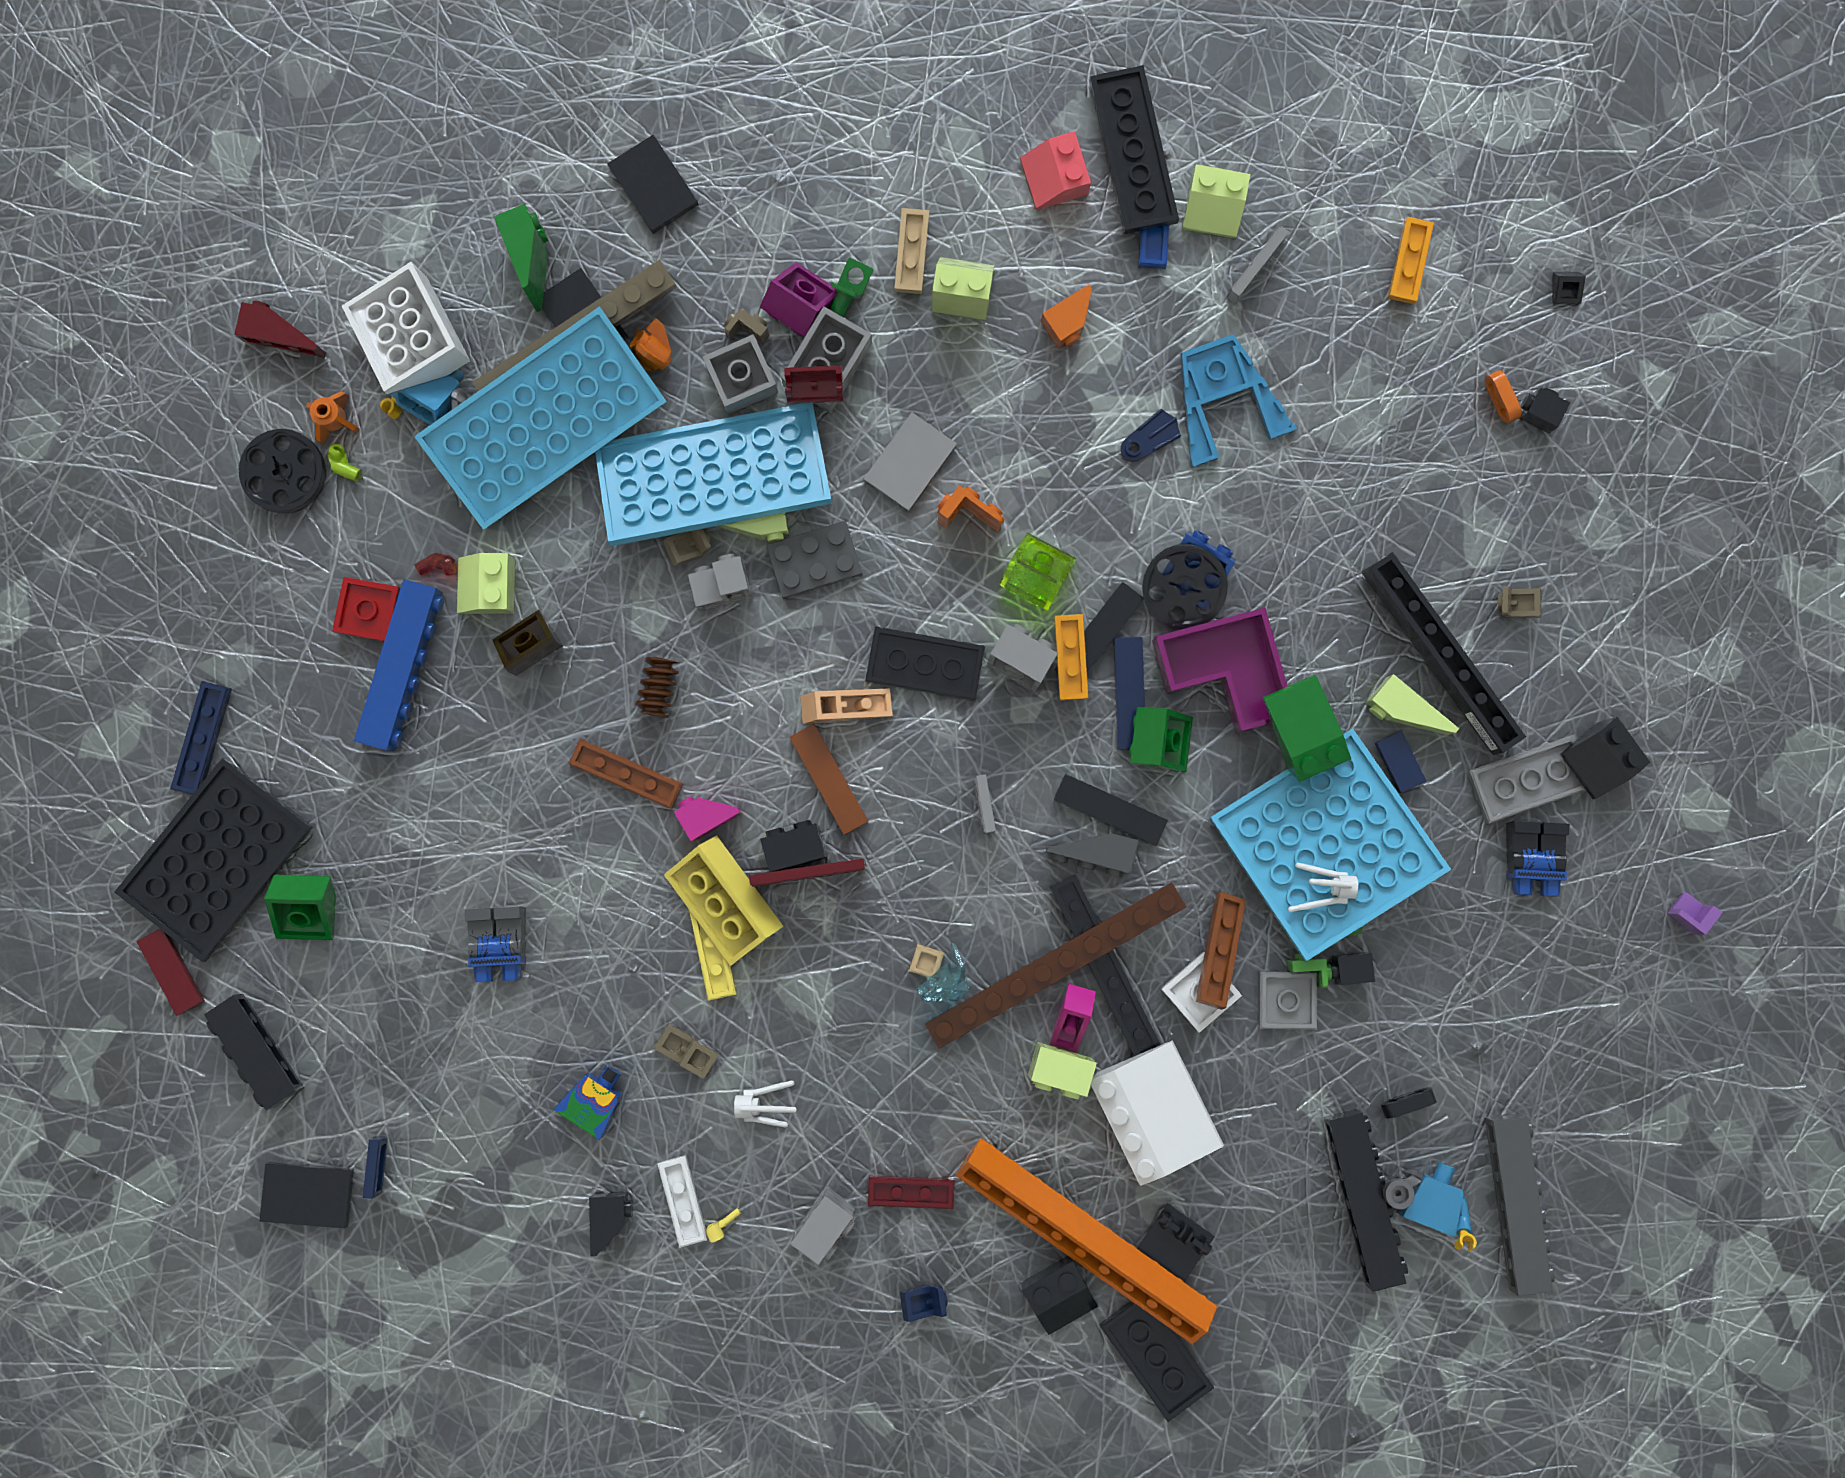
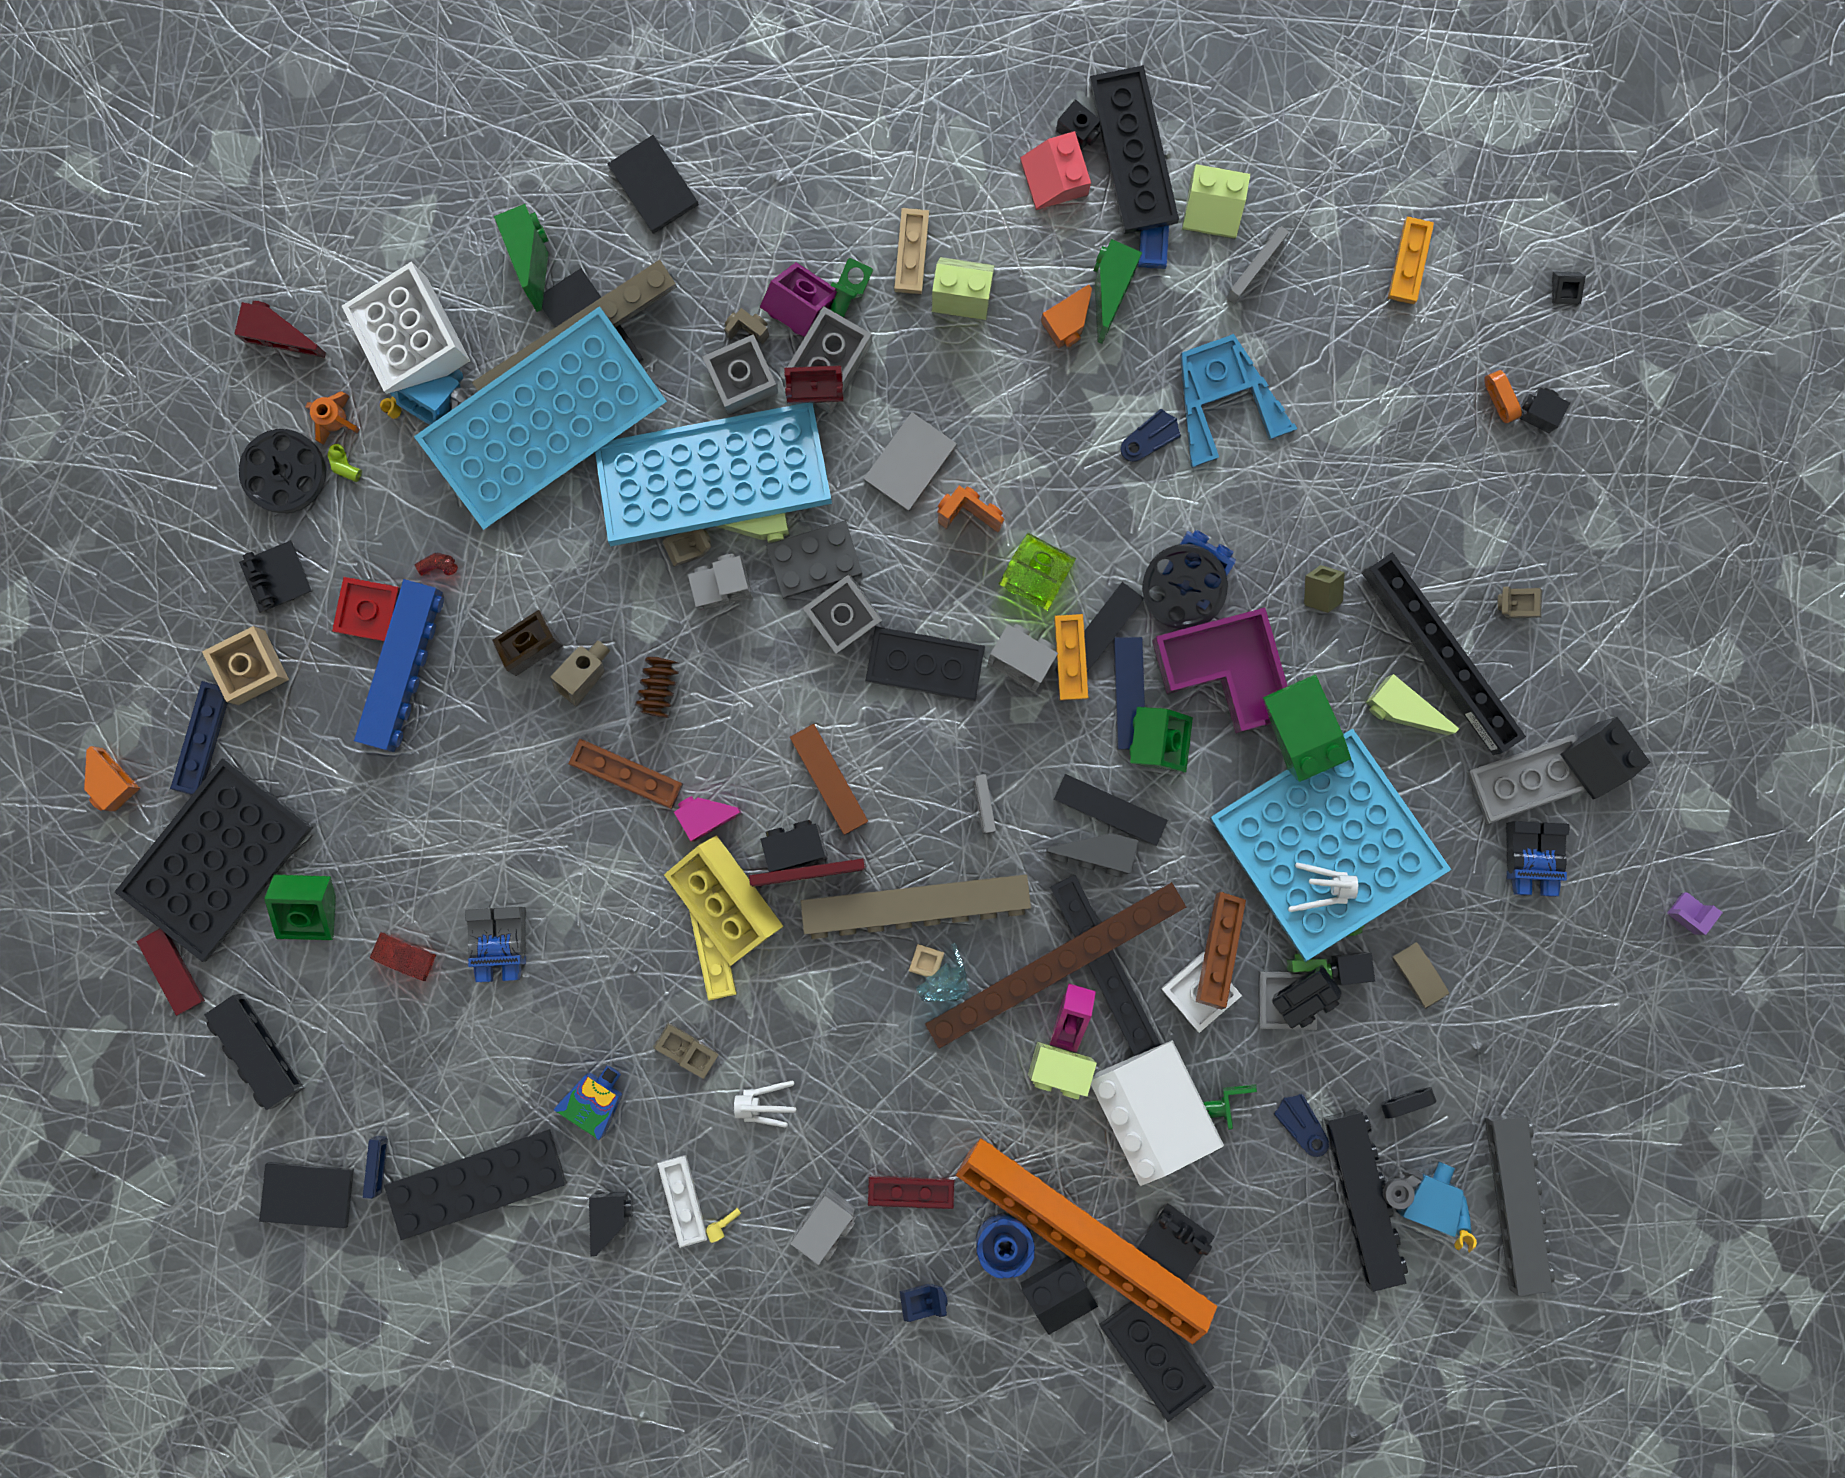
(106, 781): none -> orange slope
(245, 665): none -> tan brick
(275, 576): none -> black hinge
(402, 956): none -> clear red slope
(475, 1184): none -> black plate
(486, 584): yellowish green slope -> none
(575, 682): none -> dark tan torso
(652, 348): orange brick -> none
(842, 614): none -> light grey brick
(845, 705): light nougat slope -> none
(915, 904): none -> dark tan brick
(1006, 1262): none -> blue brick
(1080, 120): none -> black brick
(1114, 271): none -> green slope
(1222, 1107): none -> green bracket
(1302, 1124): none -> dark blue piece
(1307, 997): none -> black brick
(1324, 588): none -> olive panel
(1400, 762): dark blue tile -> none
(1421, 975): none -> dark tan slope

